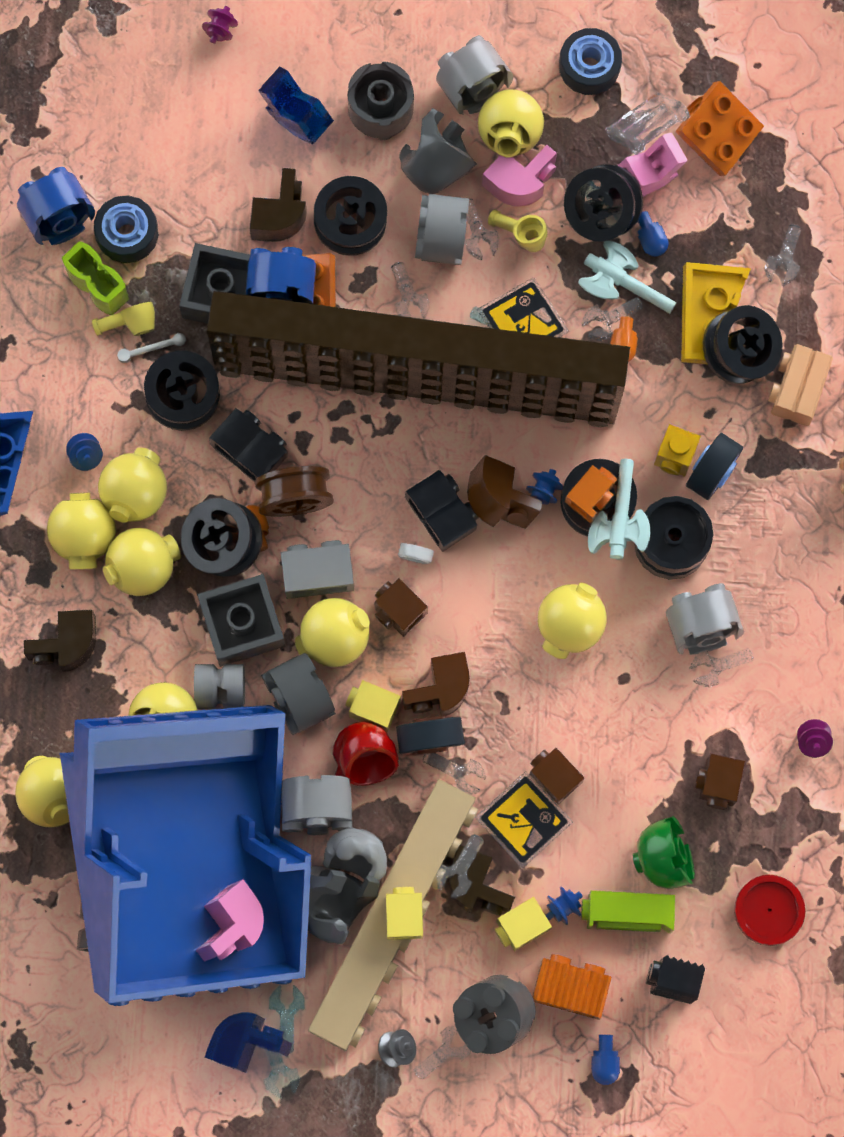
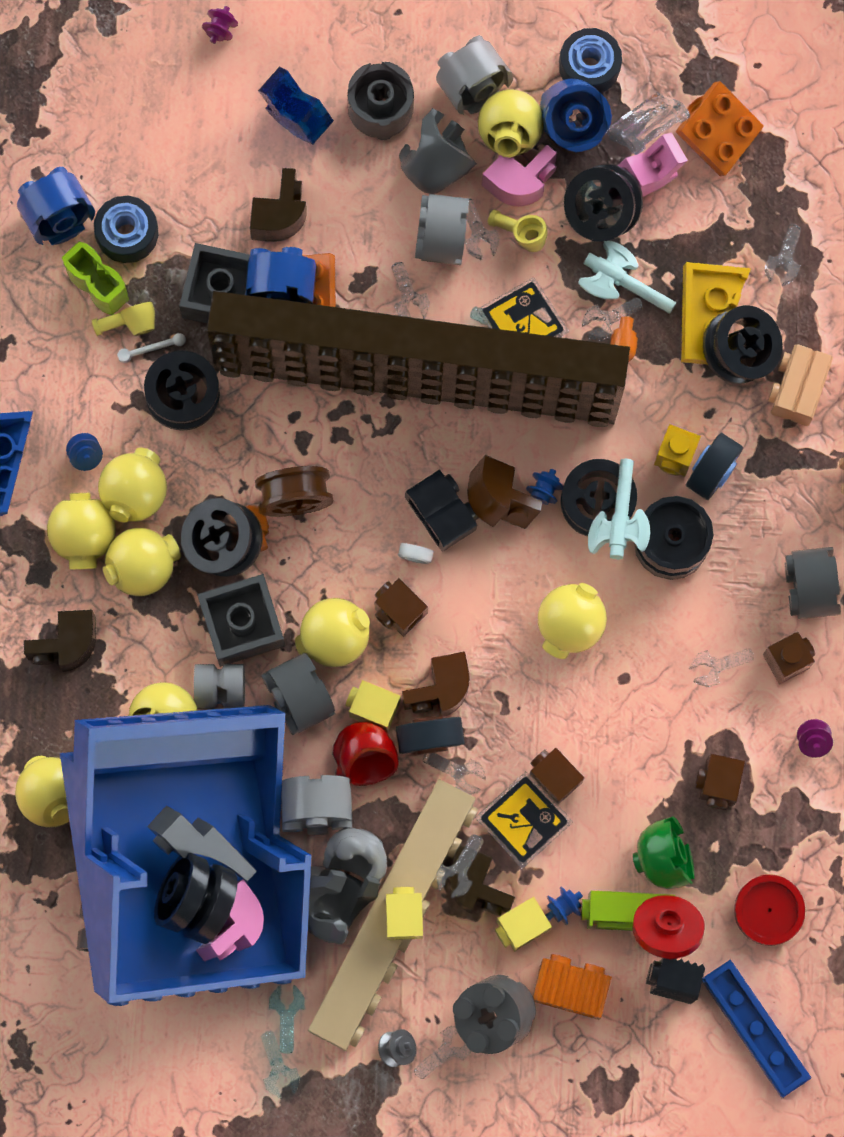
(180, 836): none -> slope
(195, 898): none -> black wheel
(237, 1038): clear blue brick -> none
(248, 445): black brick -> none
(317, 569): light grey brick -> none
(359, 198): black wheel -> none
(590, 124): none -> blue brick
(591, 492): orange brick -> none
(605, 1062): blue cylinder -> none
(652, 236): blue cylinder -> none
(668, 927): none -> red piece
(704, 619): light grey brick -> none
(756, 1028): none -> blue tile
(789, 657): none -> reddish brown brick
(814, 583): none -> dark grey brick

